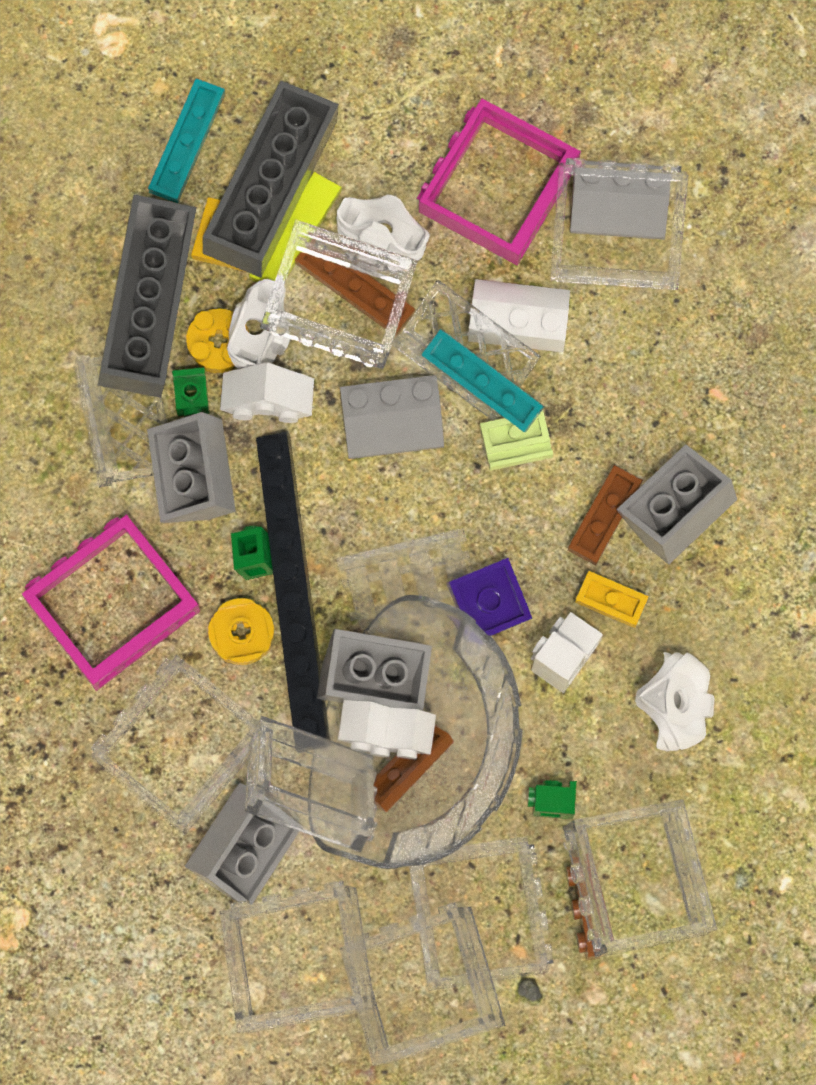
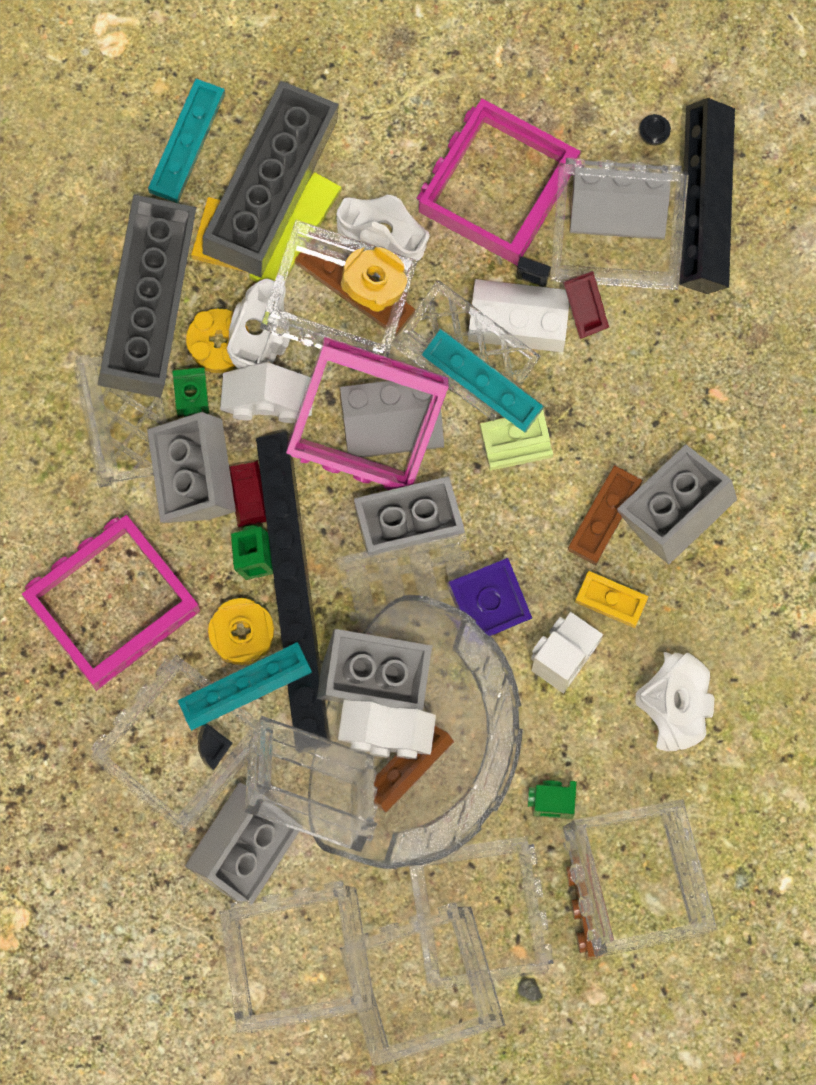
(212, 746): none -> black tile
(244, 686): none -> teal plate
(247, 493): none -> dark red tile
(370, 293): none -> yellow plate
(382, 367): none -> dark pink window
(408, 516): none -> light grey slope
(533, 272): none -> black tile
(586, 304): none -> dark red tile
(654, 130): none -> black plate
(709, 196): none -> black brick

